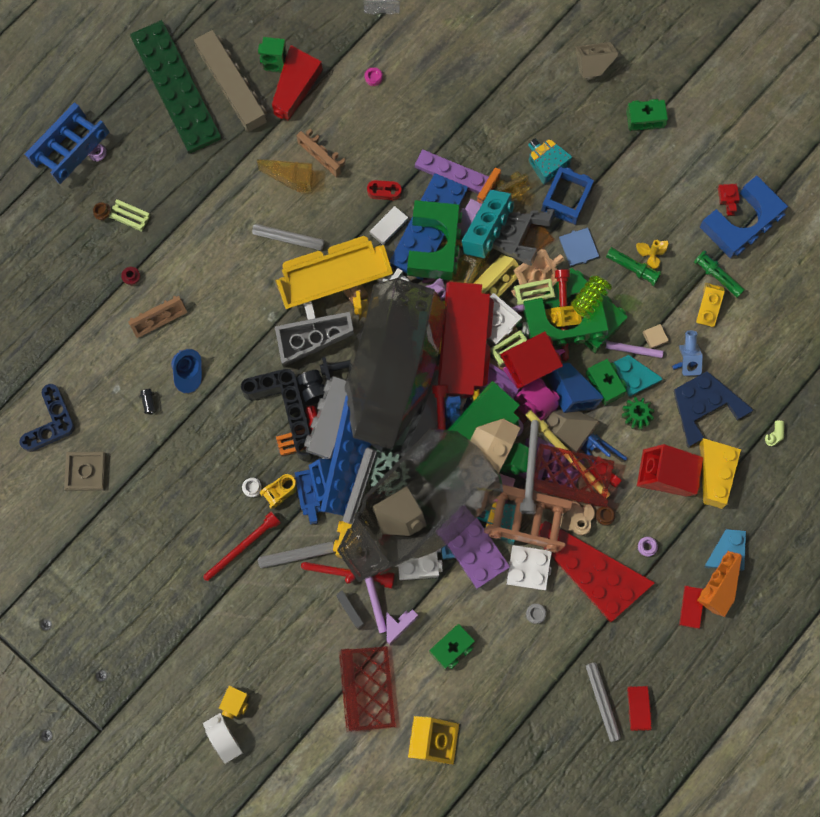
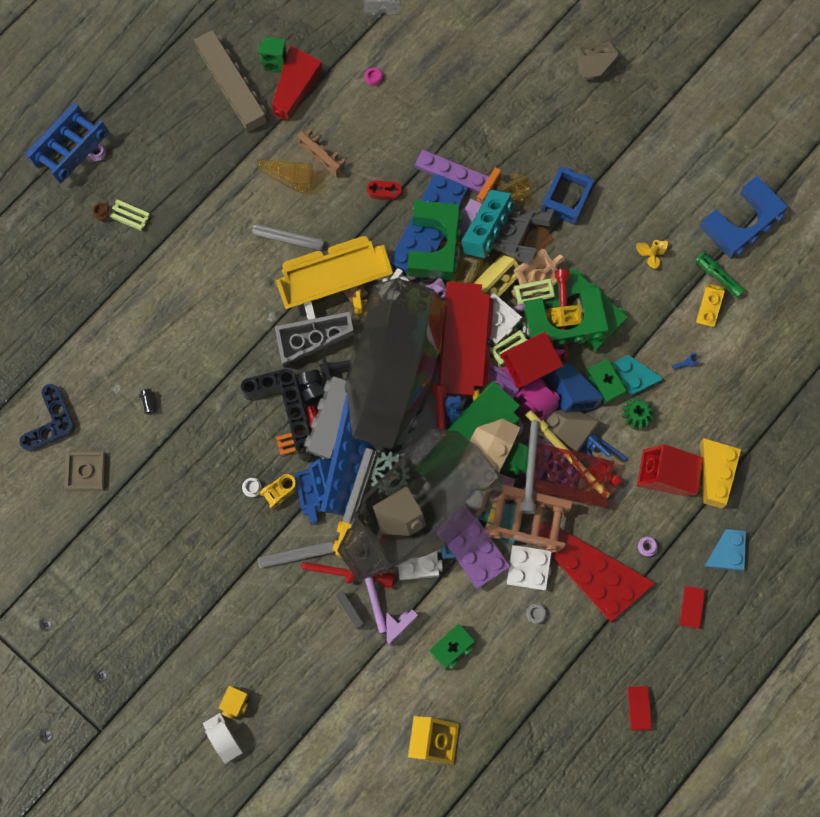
(132, 280): dark red plate -> none
(157, 316): medium nougat plate -> none
(175, 87): dark green plate -> none
(187, 370): blue piece -> none
(269, 522): red piece -> none
(349, 689): clear red fence -> none
(388, 225): white tile -> none
(547, 159): teal torso -> none
(578, 247): medium blue piece -> none
(578, 515): tan plate -> none
(589, 295): clear neon green piece -> none
(603, 702): light grey axle -> none
(605, 515): reddish brown plate -> none
(634, 349): lavender bar -> none
(641, 270): green pin -> none
(646, 114): green brick -> none
(655, 336): tan tile -> none
(691, 353): medium blue bracket -> none
(702, 397): dark blue wing -> none
(722, 586): orange slope -> none
(729, 196): red plate -> none
(776, 436): yellowish green arm -> none

